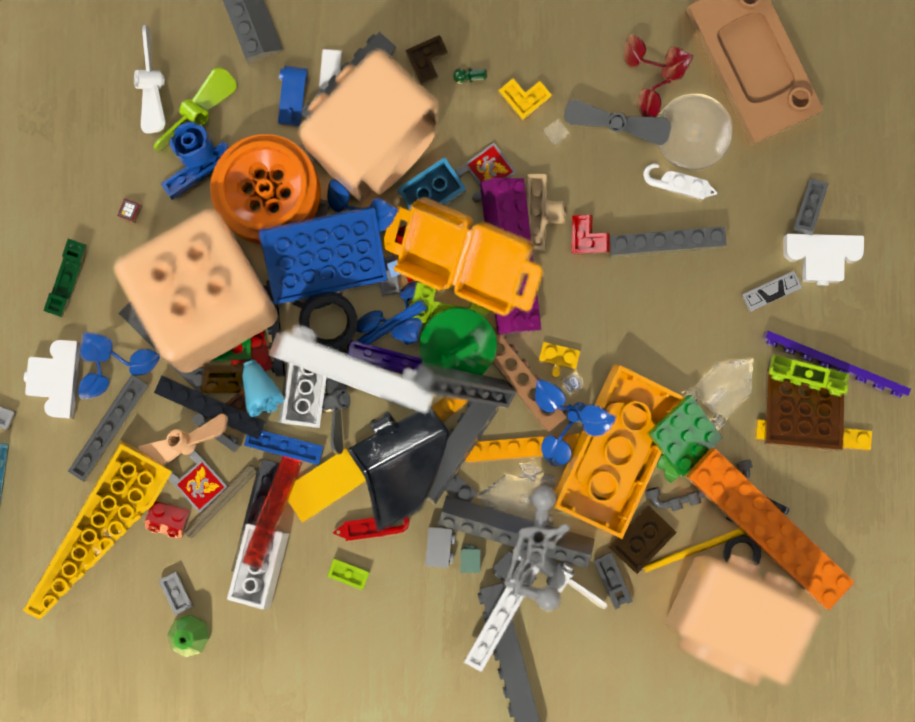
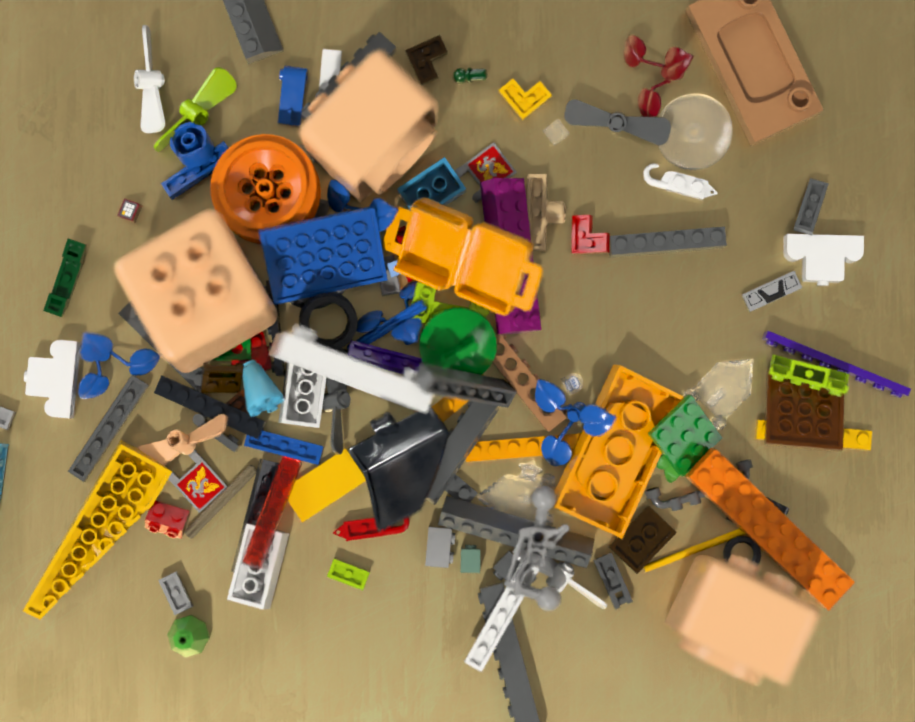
(559, 357): yellow plate -> none

